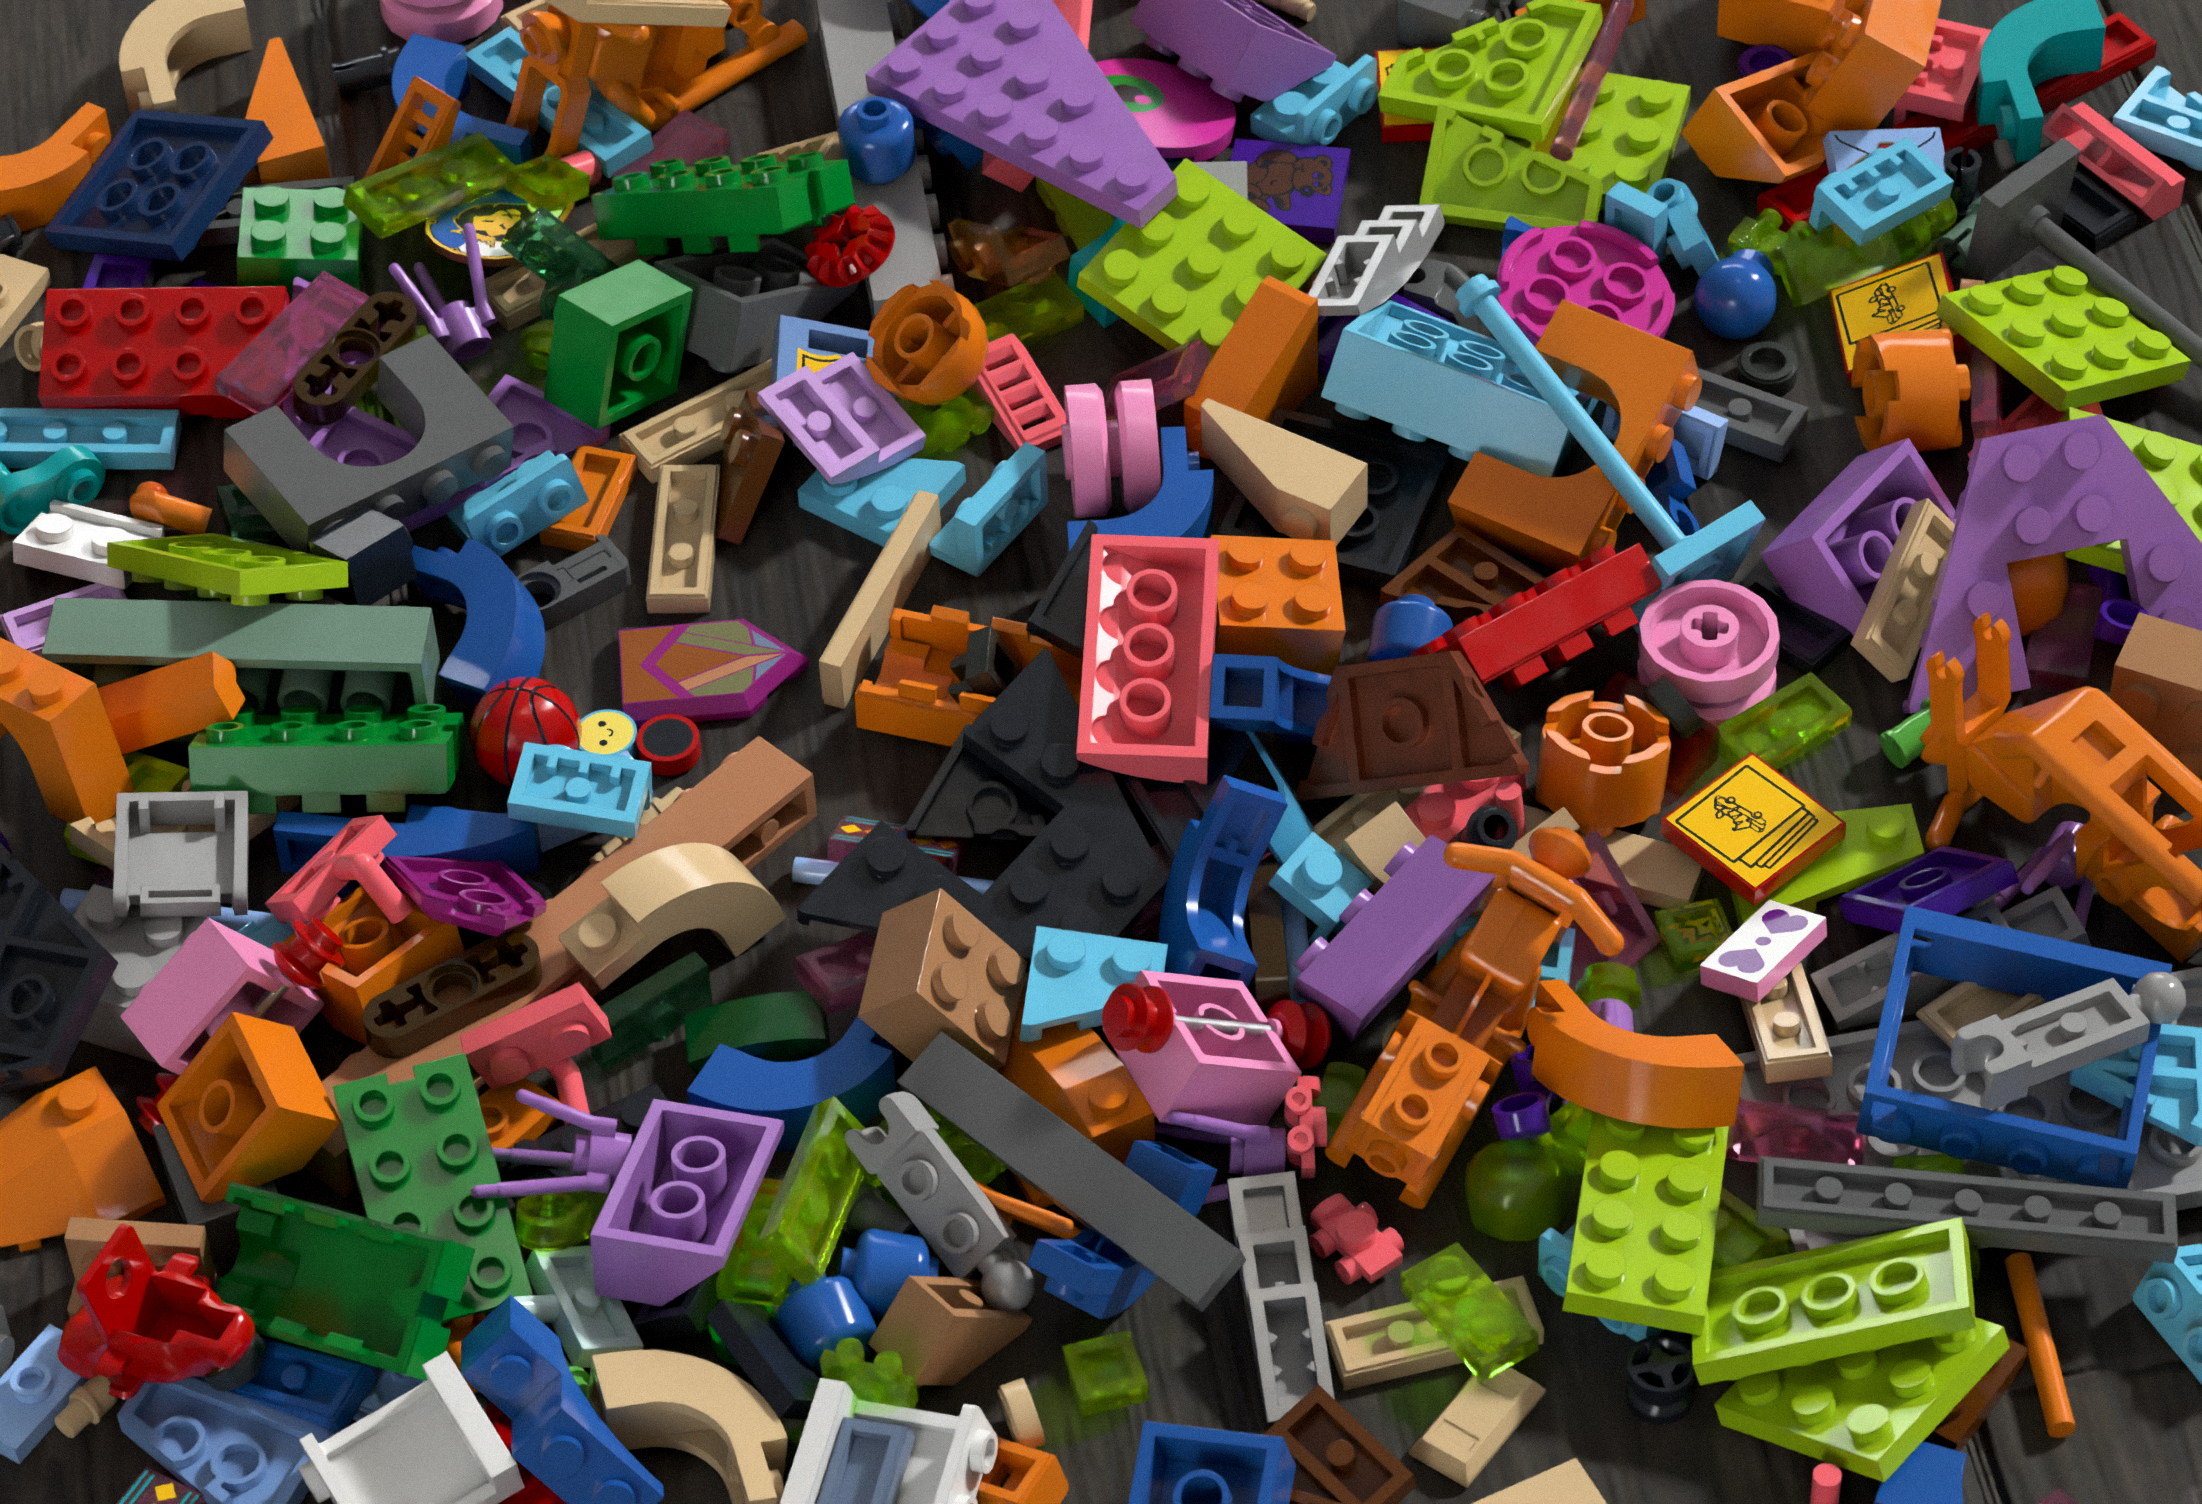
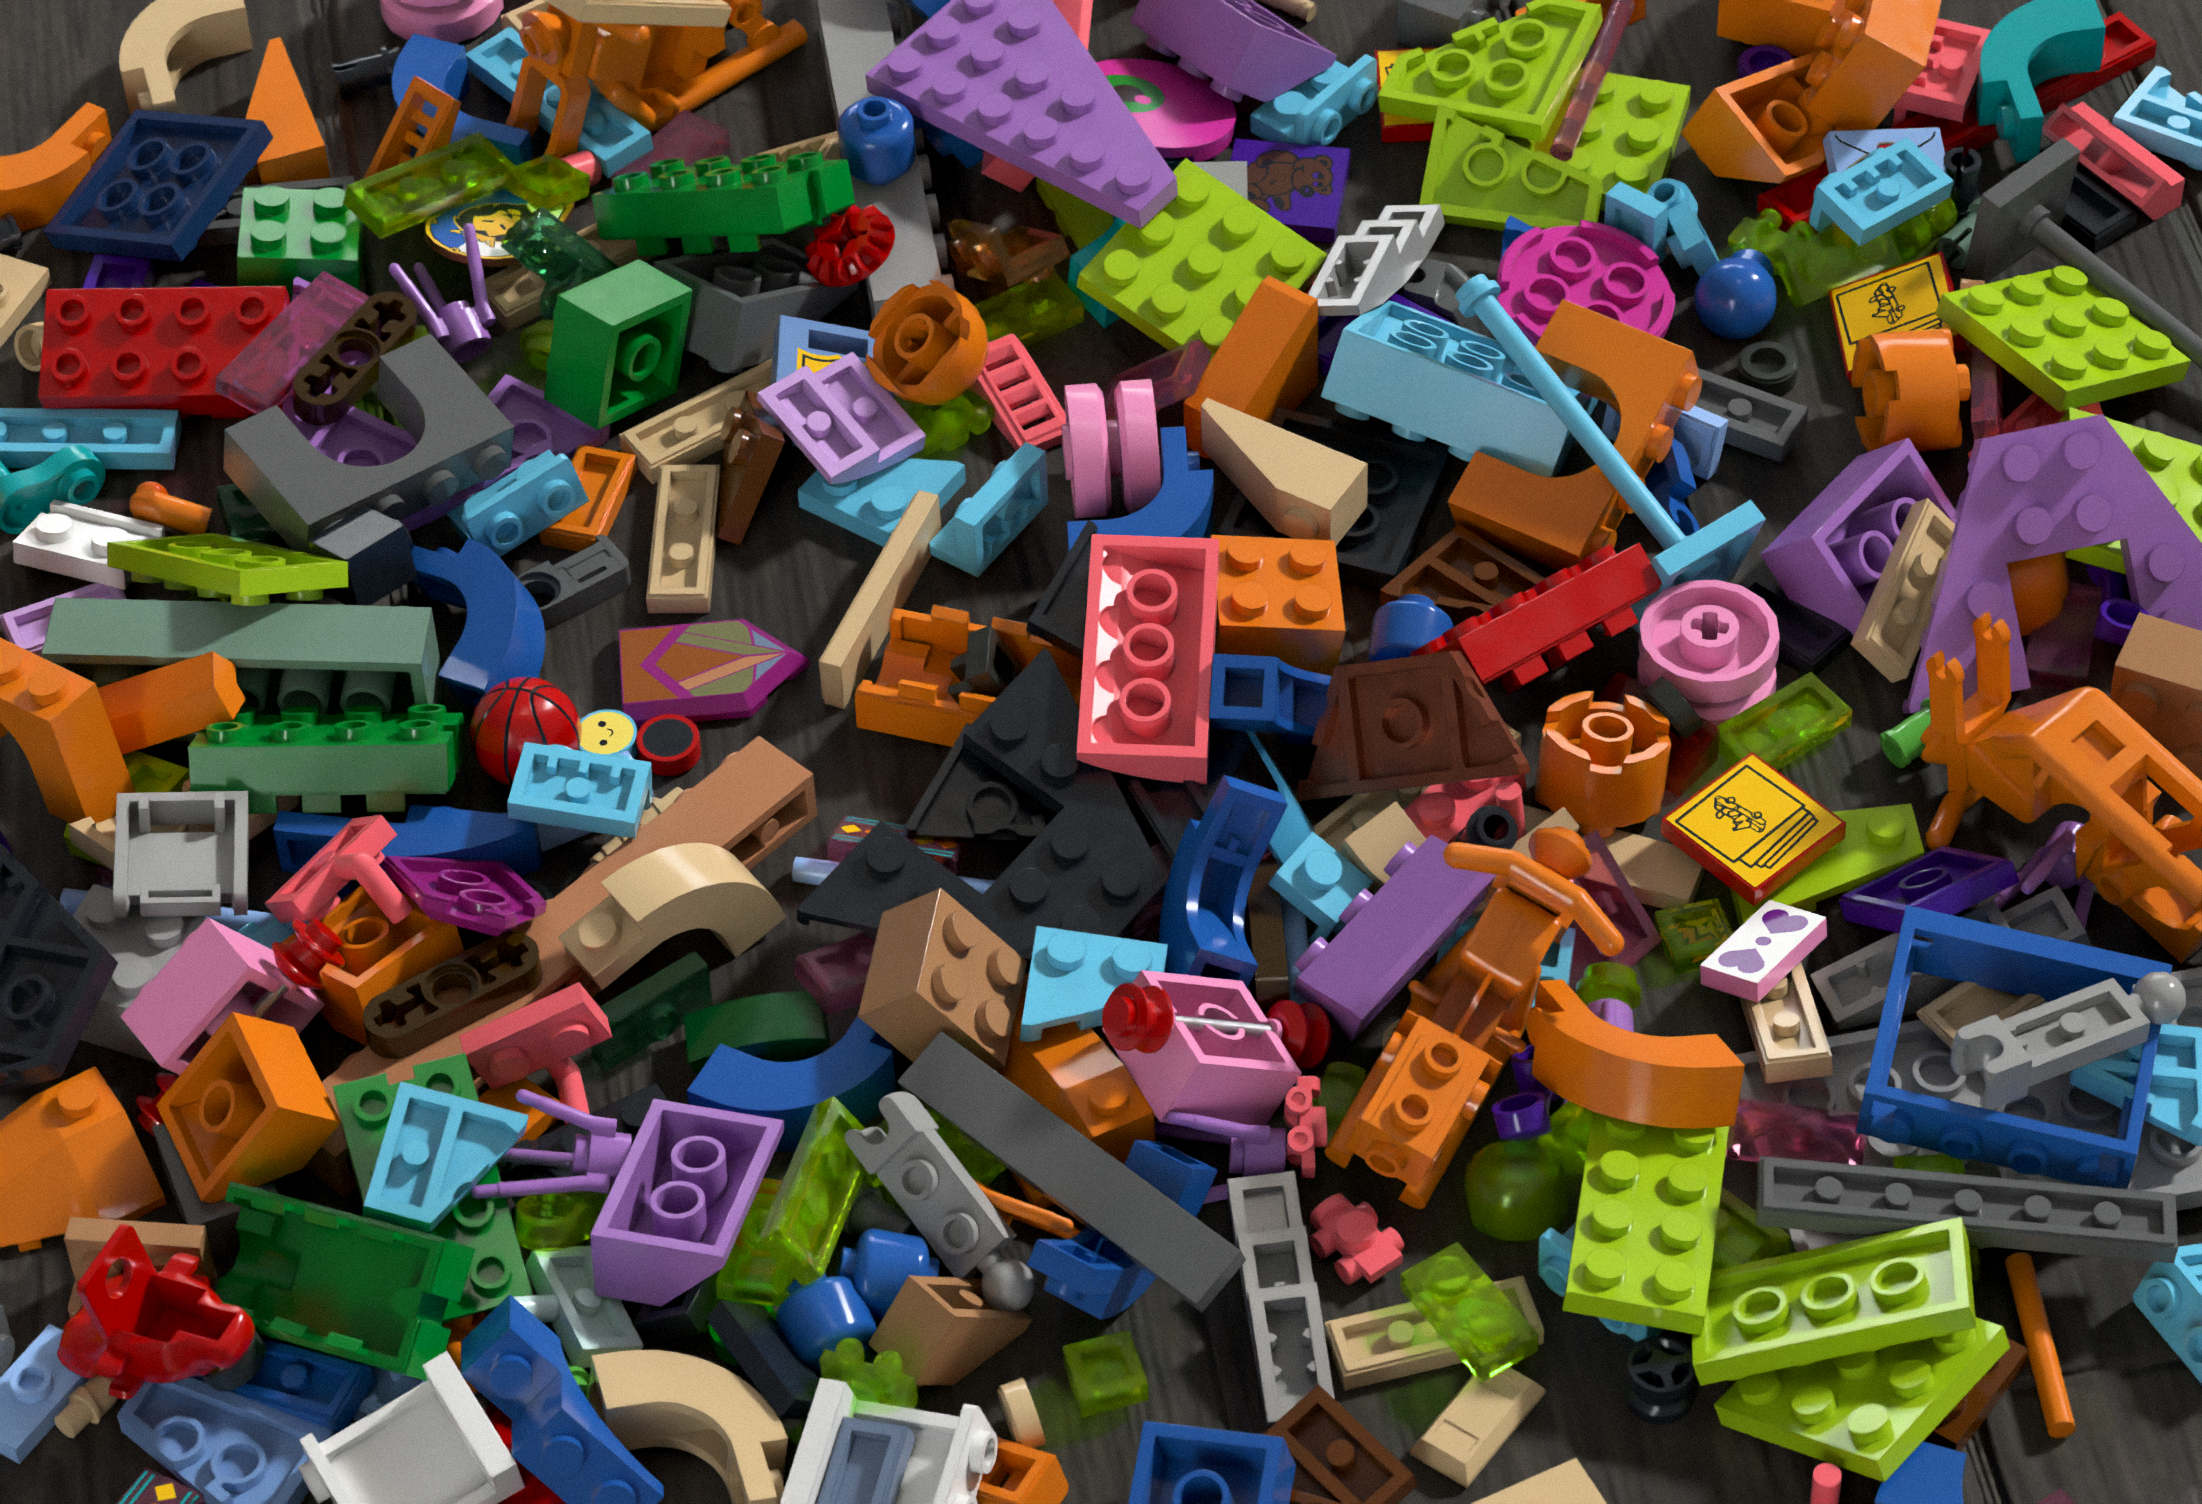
(436, 1154): none -> medium azure wing

